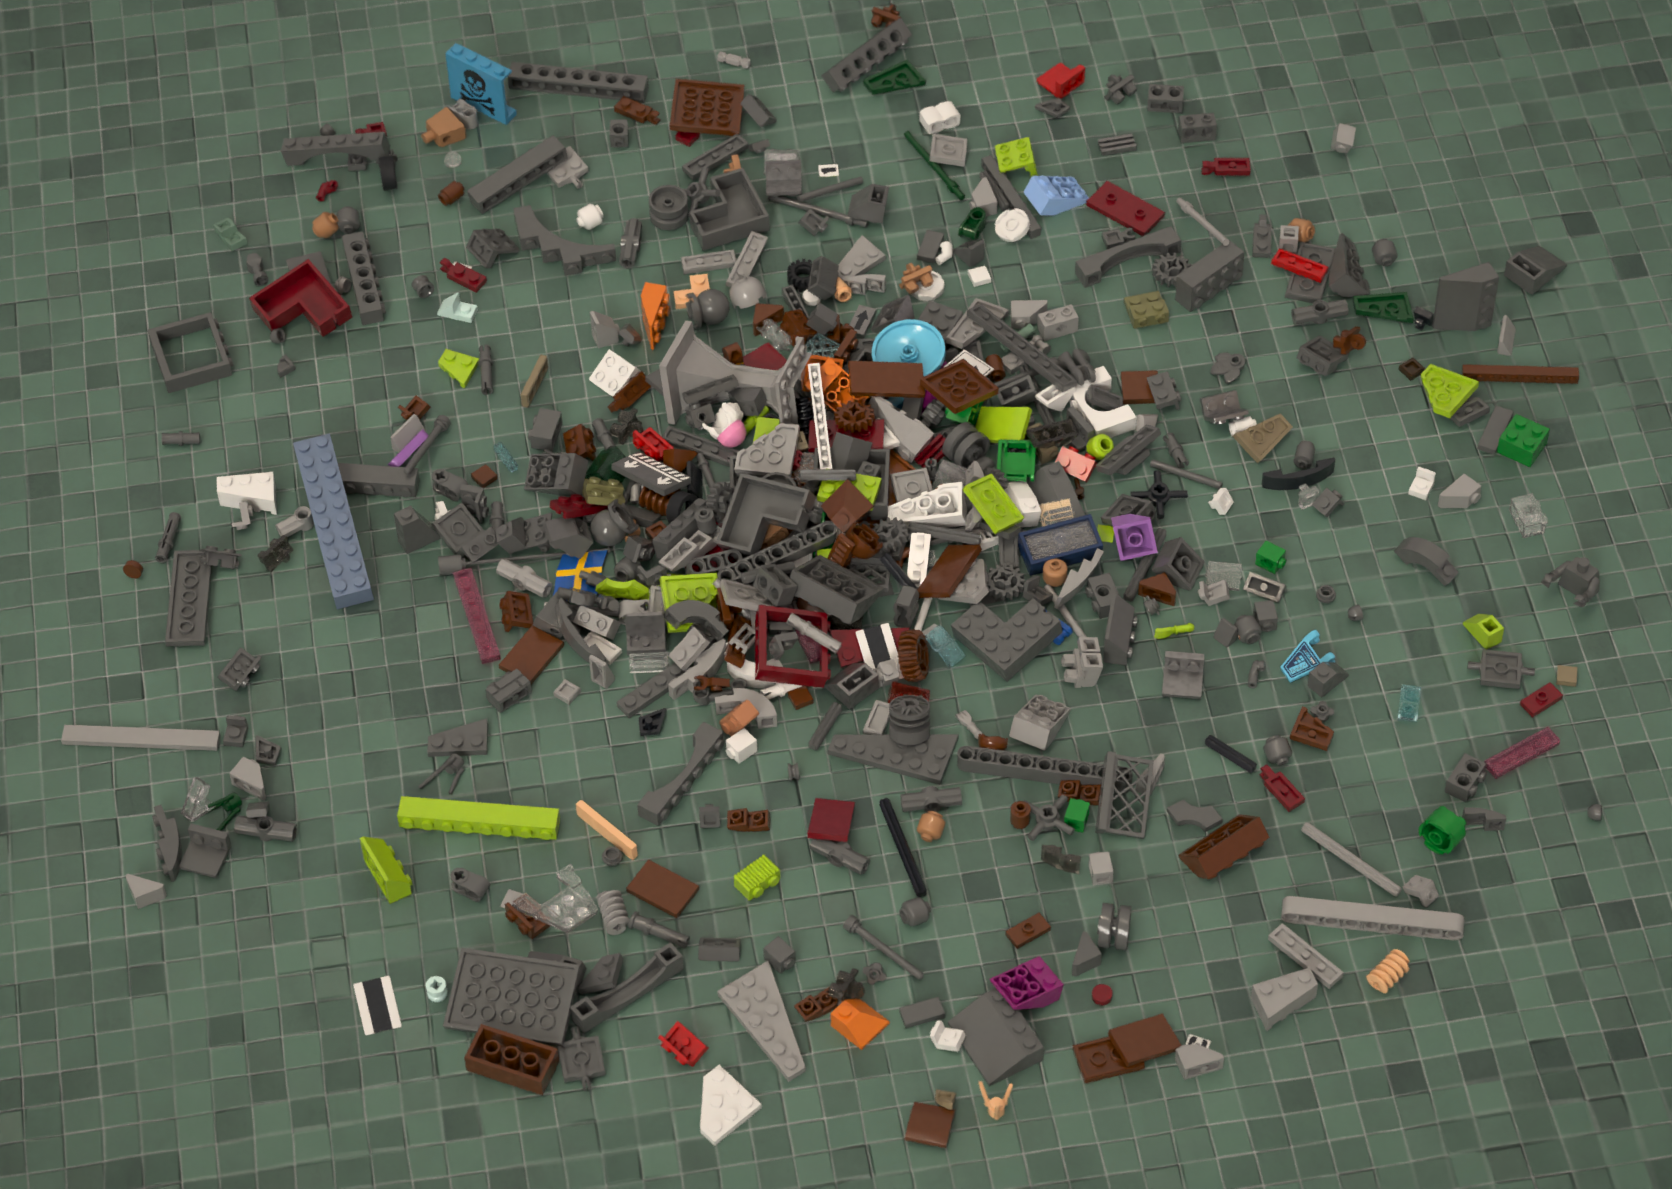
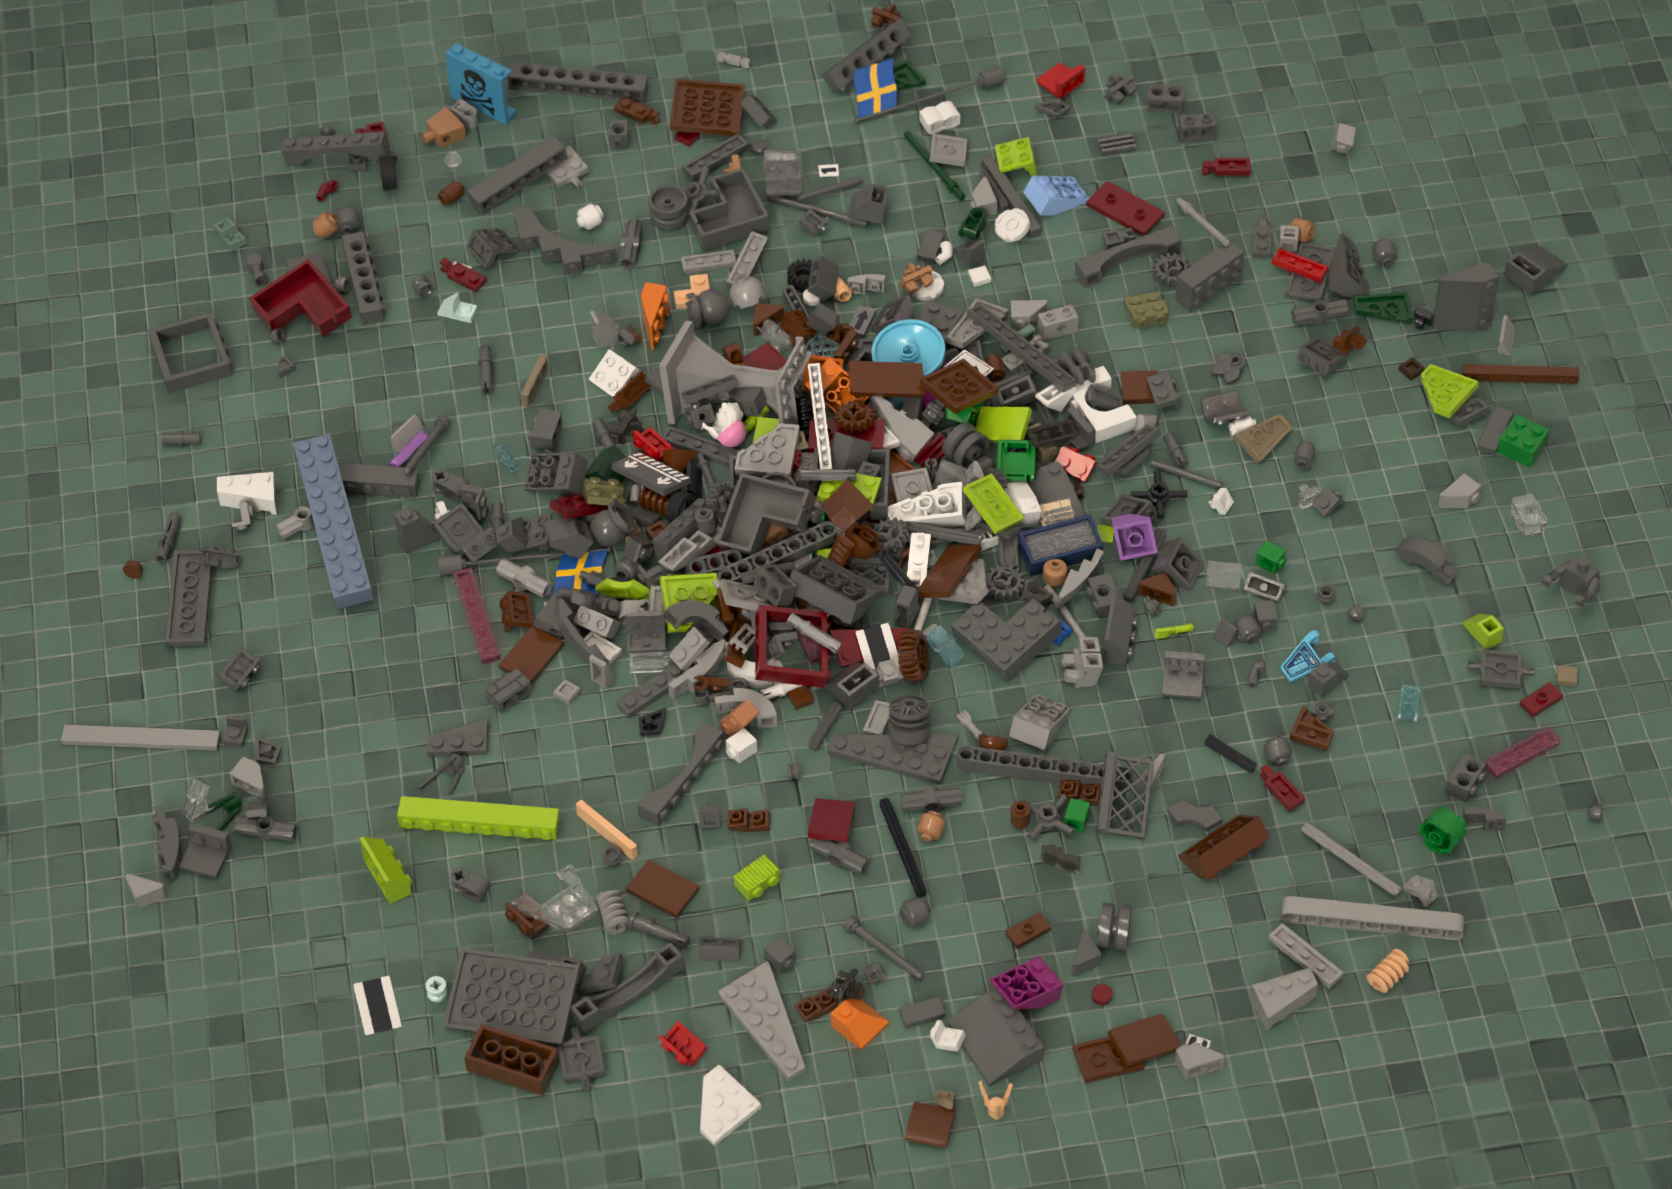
(277, 553): clear smoke hips -> none
(415, 406): reddish brown bracket -> none
(458, 366): lime wing -> none
(484, 476): reddish brown tile -> none
(510, 896): light grey sticker -> none
(580, 441): reddish brown bracket -> none
(860, 259): light grey wing -> none
(878, 92): none -> flag
(898, 689): clear red slope -> none
(1099, 446): lime head -> none
(1100, 868): light grey brick -> none
(1214, 593): light grey bracket -> none
(1277, 481): black slope -> none
(1422, 483): white bracket -> none

